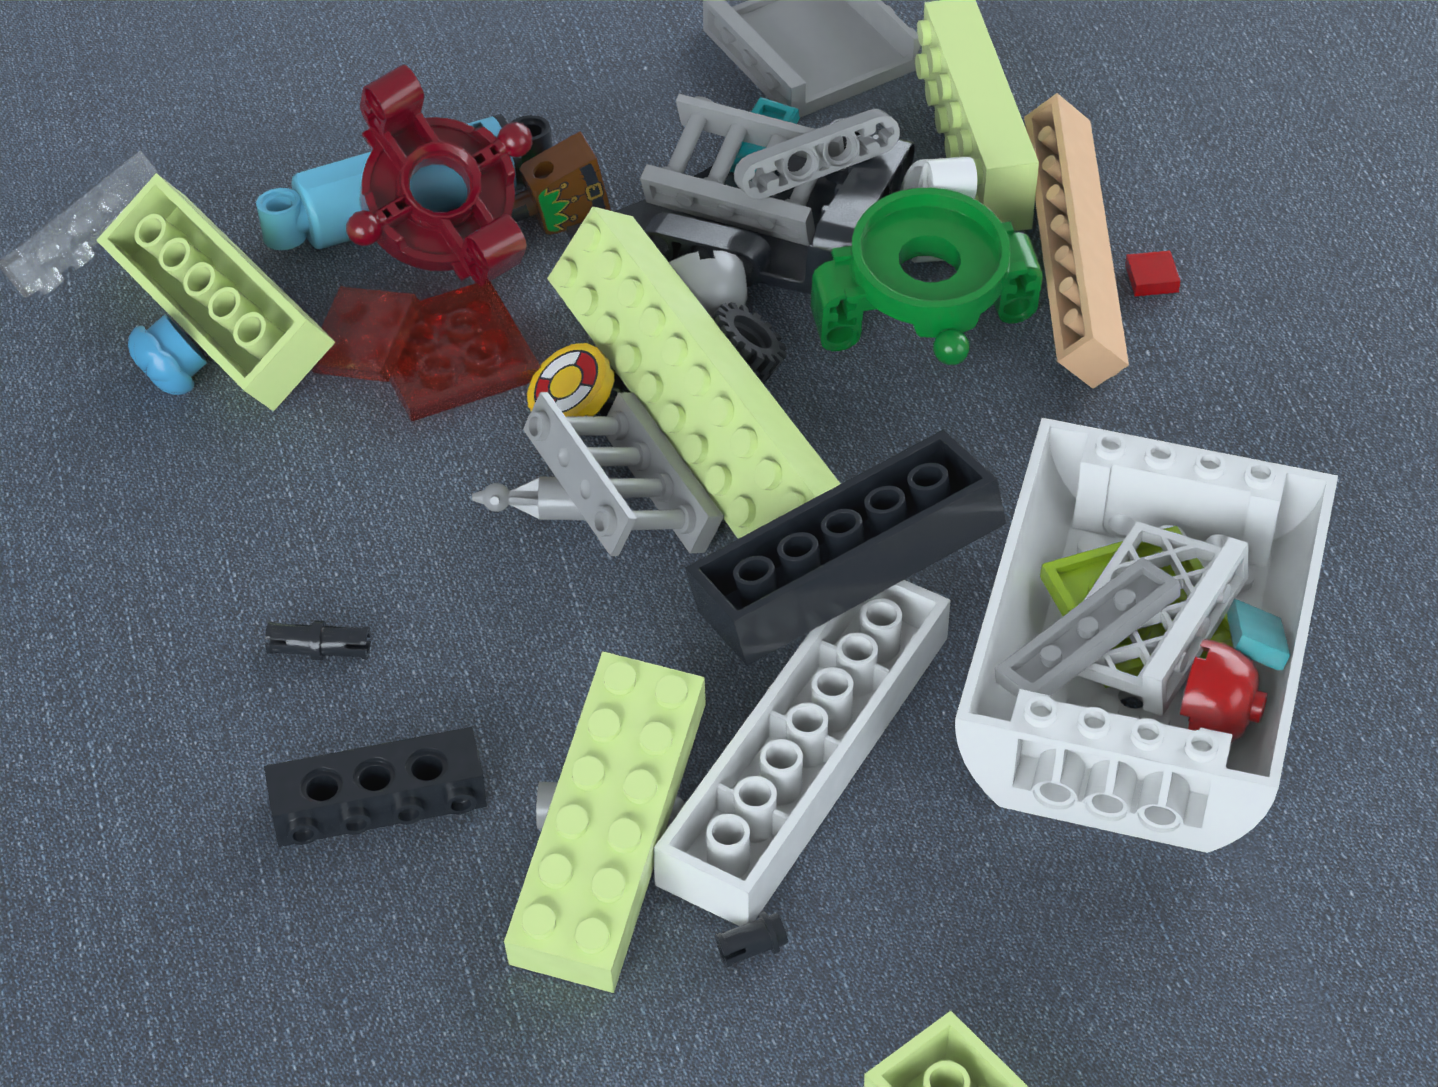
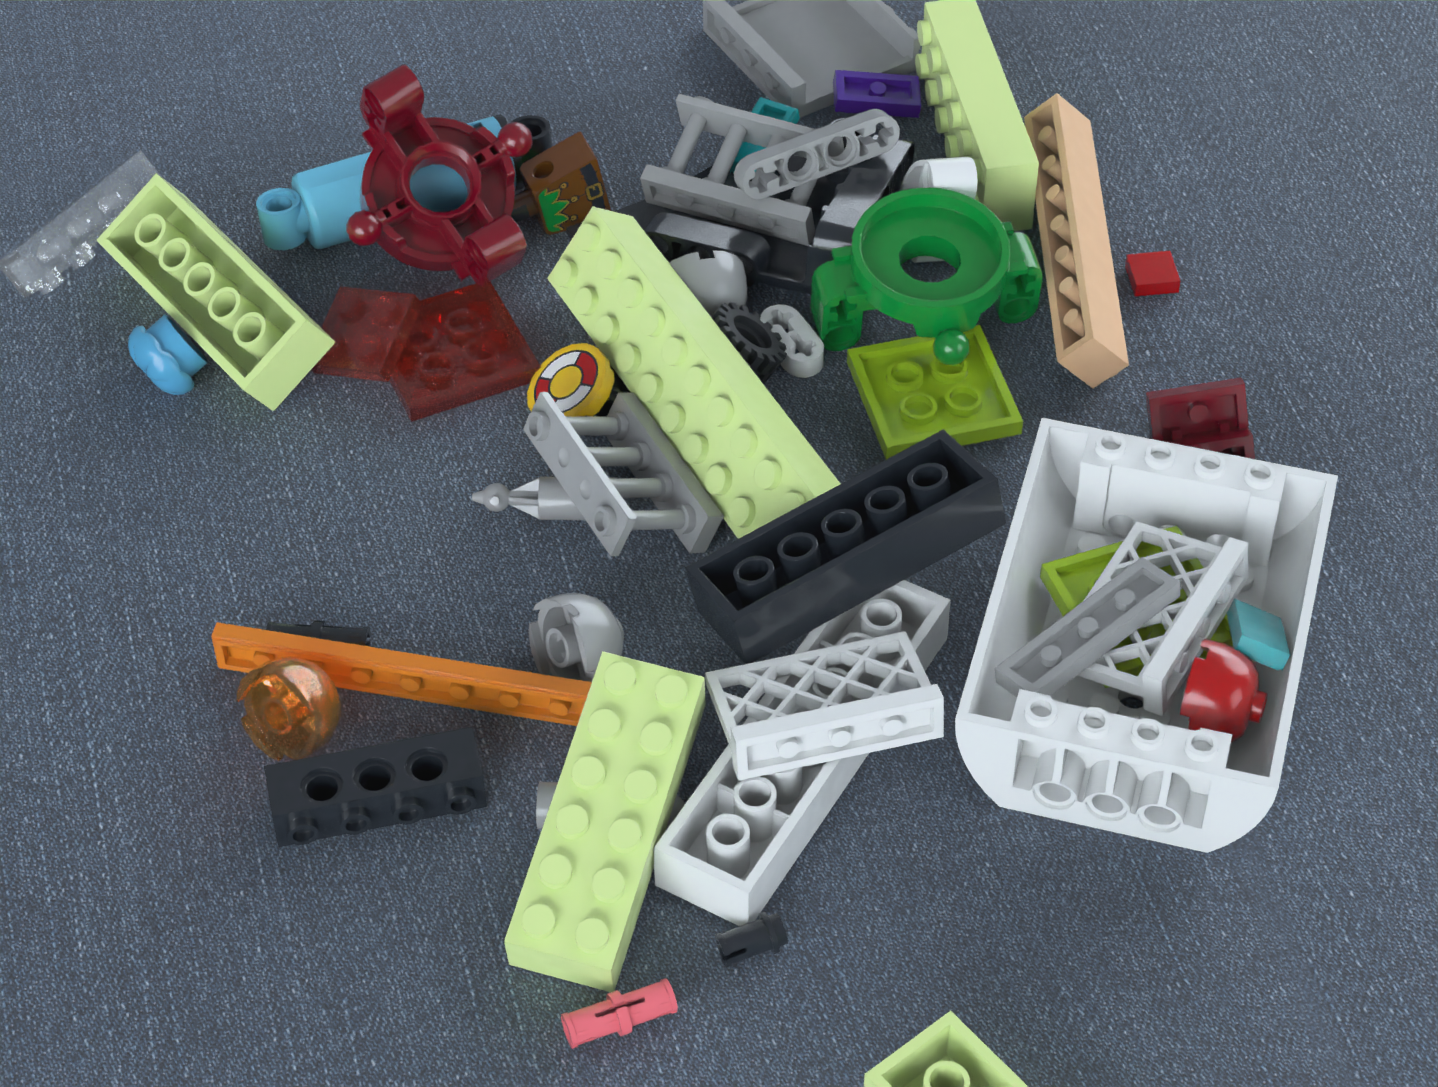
(289, 707): none -> clear orange cylinder
(409, 674): none -> orange tile
(572, 635): none -> light grey cylinder
(619, 1013): none -> coral pin
(799, 337): none -> white beam
(828, 728): none -> white fence
(868, 90): none -> dark purple plate
(916, 395): none -> lime plate
(1203, 417): none -> dark red piece

